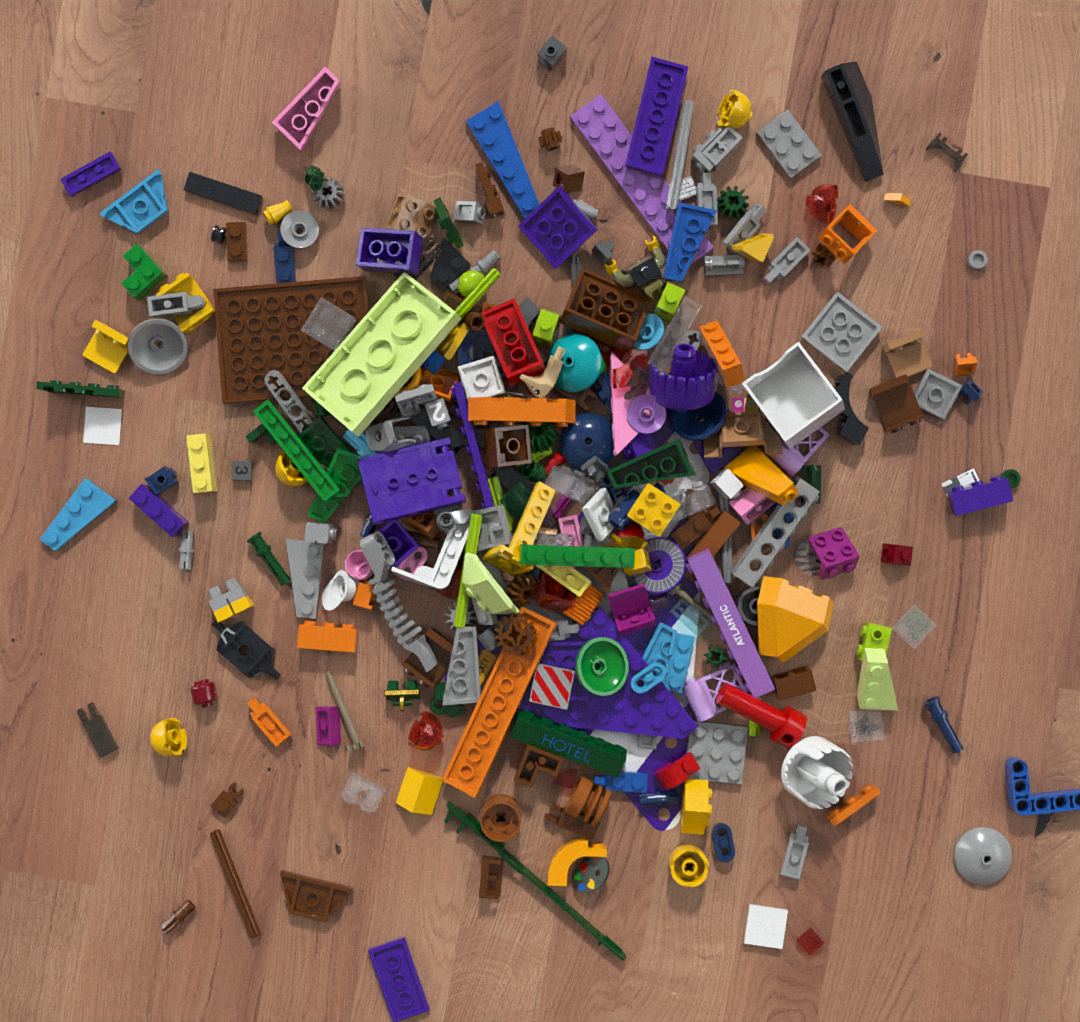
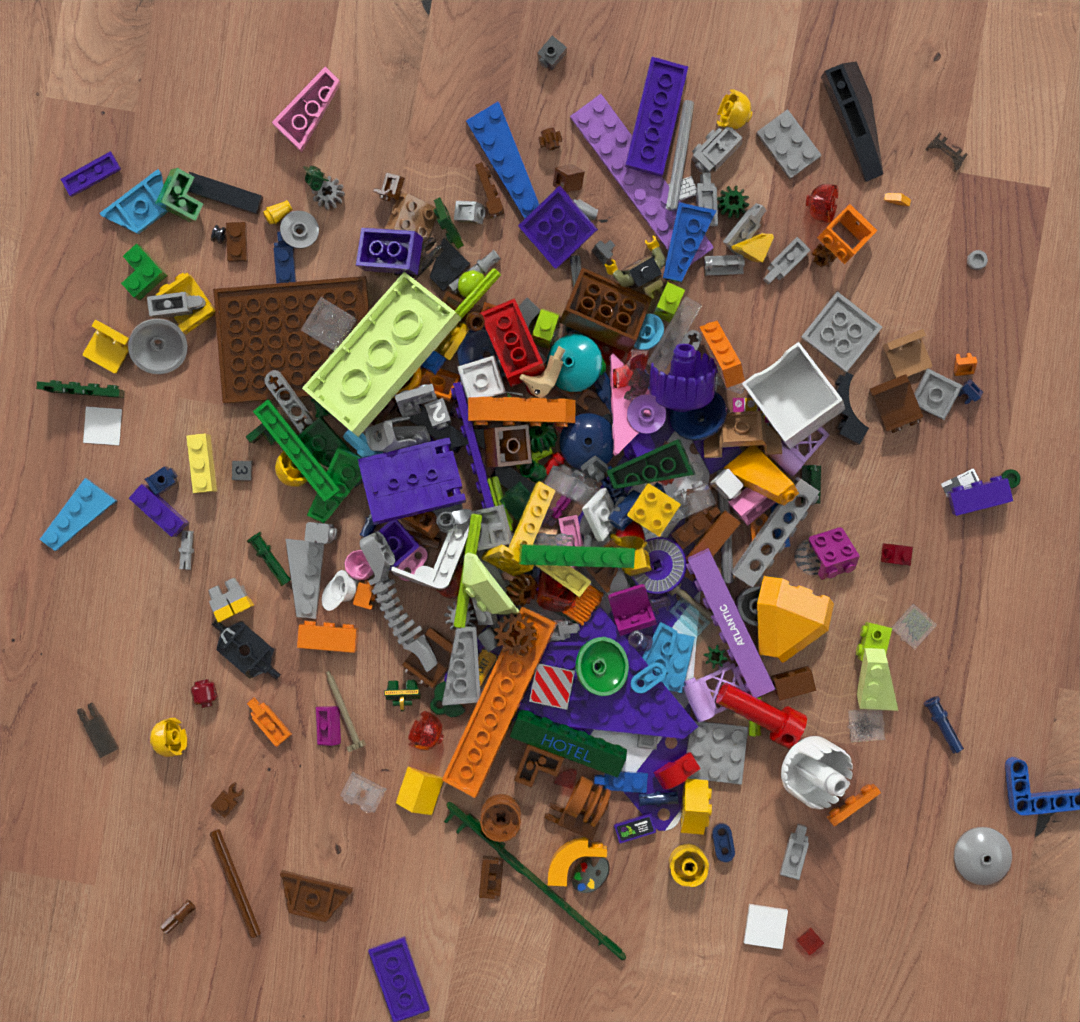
(175, 198): none -> green brick
(391, 187): none -> reddish brown bracket
(635, 828): none -> tile
(641, 641): none -> clear purple bush

